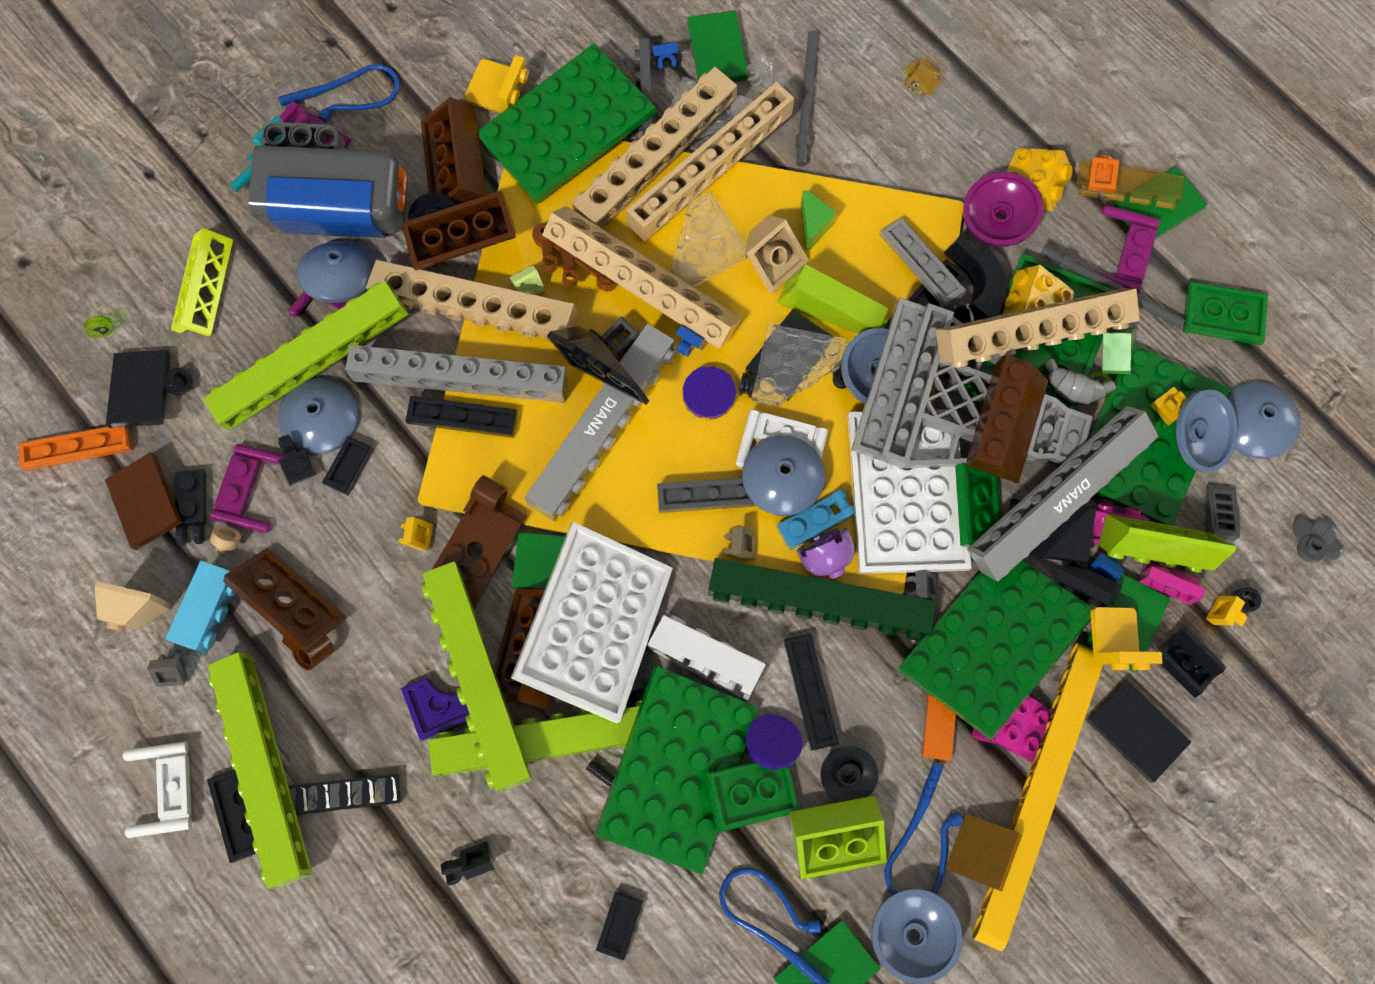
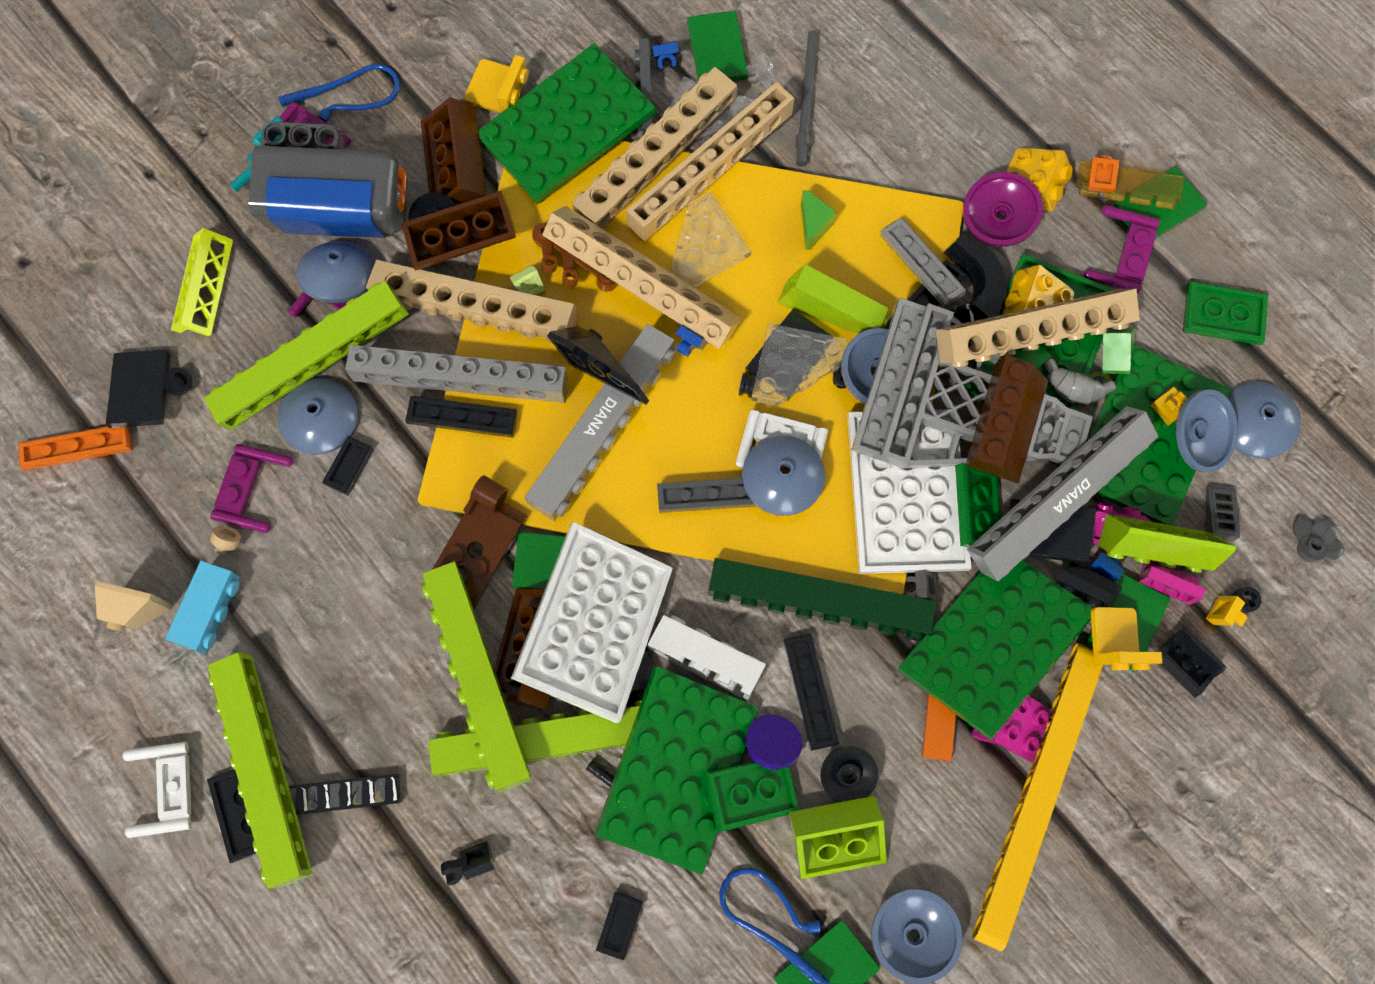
(98, 327): clear neon green tile -> none
(143, 501): reddish brown tile -> none
(167, 671): flat silver tile -> none
(191, 505): black hinge -> none
(294, 465): black plate -> none
(302, 621): reddish brown hinge -> none
(416, 534): yellow tile -> none
(432, 709): dark purple tile -> none
(615, 331): dark grey slope -> none
(709, 392): dark purple tile -> none
(742, 543): dark tan tile -> none
(774, 252): tan slope -> none
(815, 520): dark azure plate -> none
(828, 553): medium lavender cylinder -> none
(922, 77): clear yellow head -> none
(924, 801): blue piece -> none
(984, 852): pearl gold tile -> none
(1067, 263): dark grey bar -> none
(1139, 731): black tile -> none

